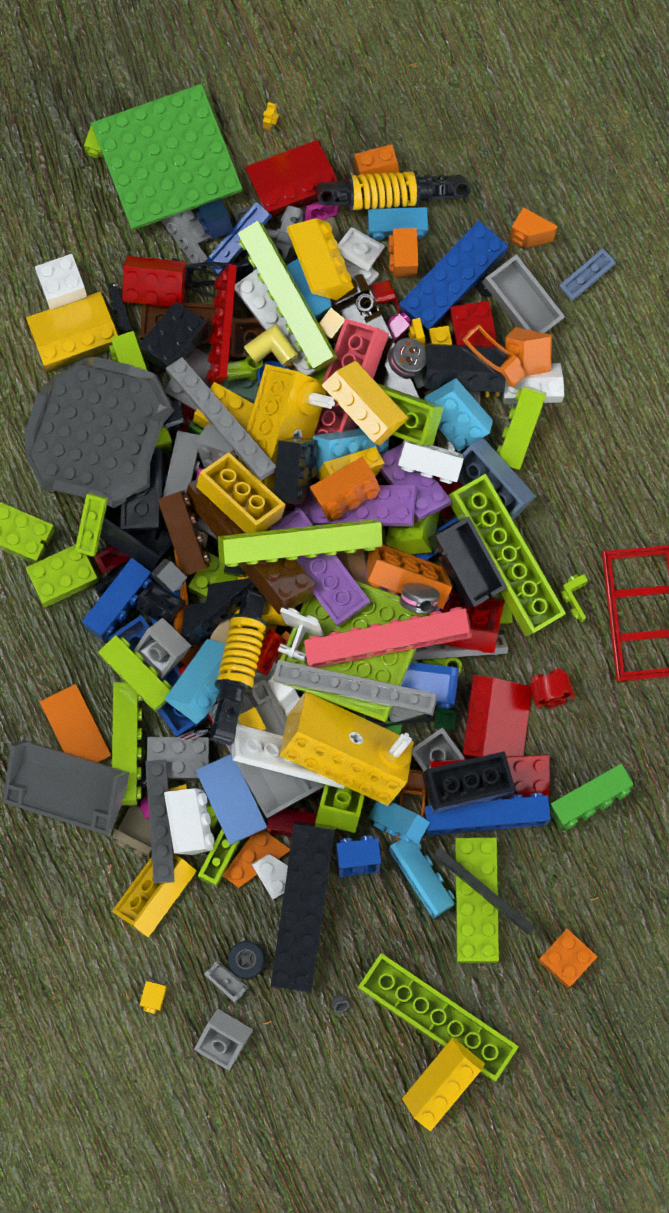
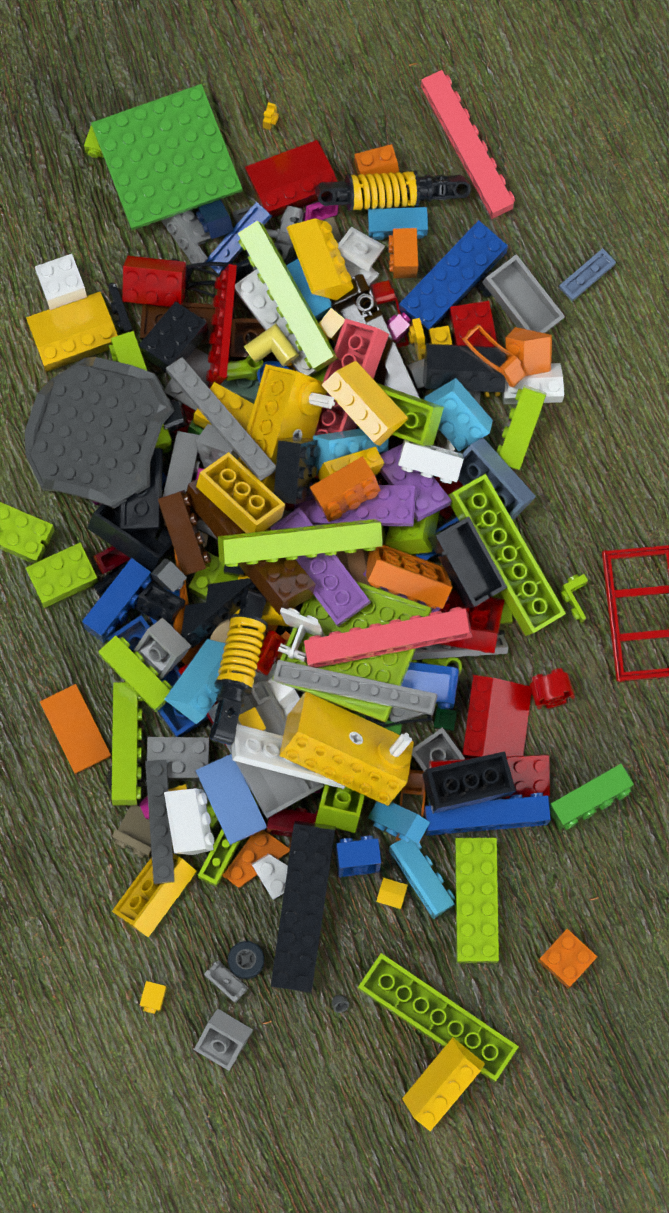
(64, 786): dark grey slope -> none
(91, 524): lime plate -> none
(195, 733): sticker -> none
(392, 893): none -> yellow piece
(407, 357): flat silver head -> none
(419, 598): flat silver head -> none
(467, 144): none -> coral brick
(484, 891): pearl dark grey tile -> none
(531, 230): orange slope -> none

